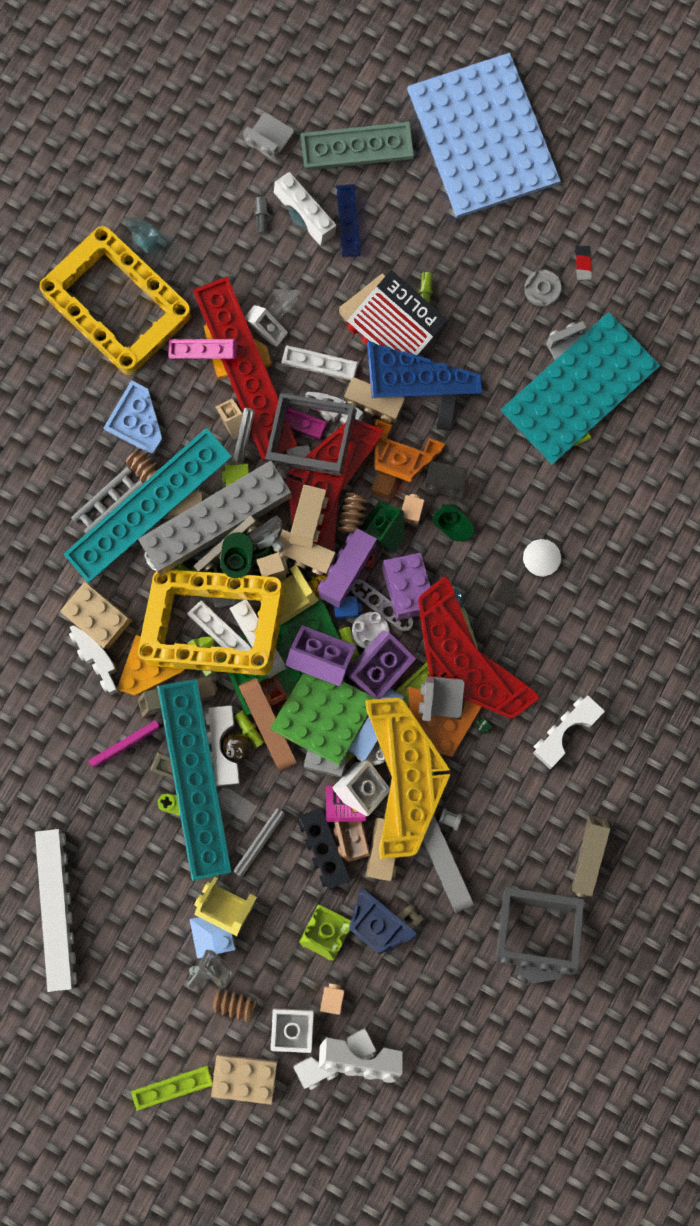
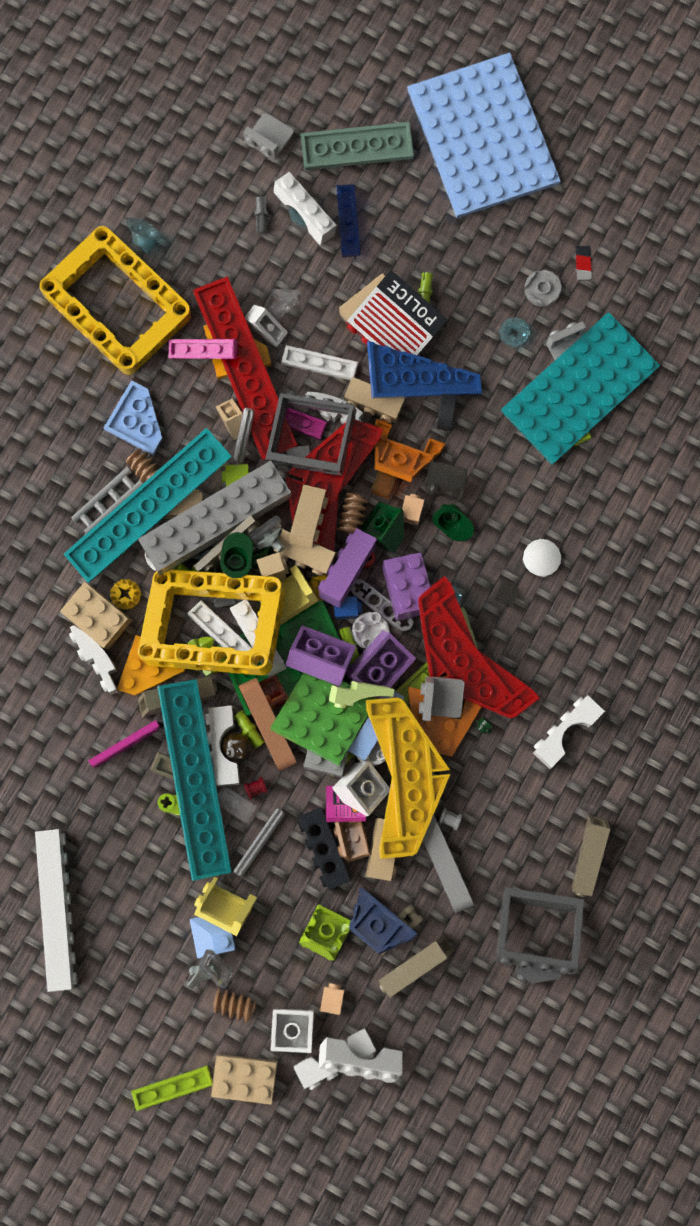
(125, 603): none -> yellow gear
(255, 788): none -> dark red bush
(347, 696): none -> yellowish green slope
(416, 966): none -> dark tan slope
(516, 324): none -> clear light blue gear

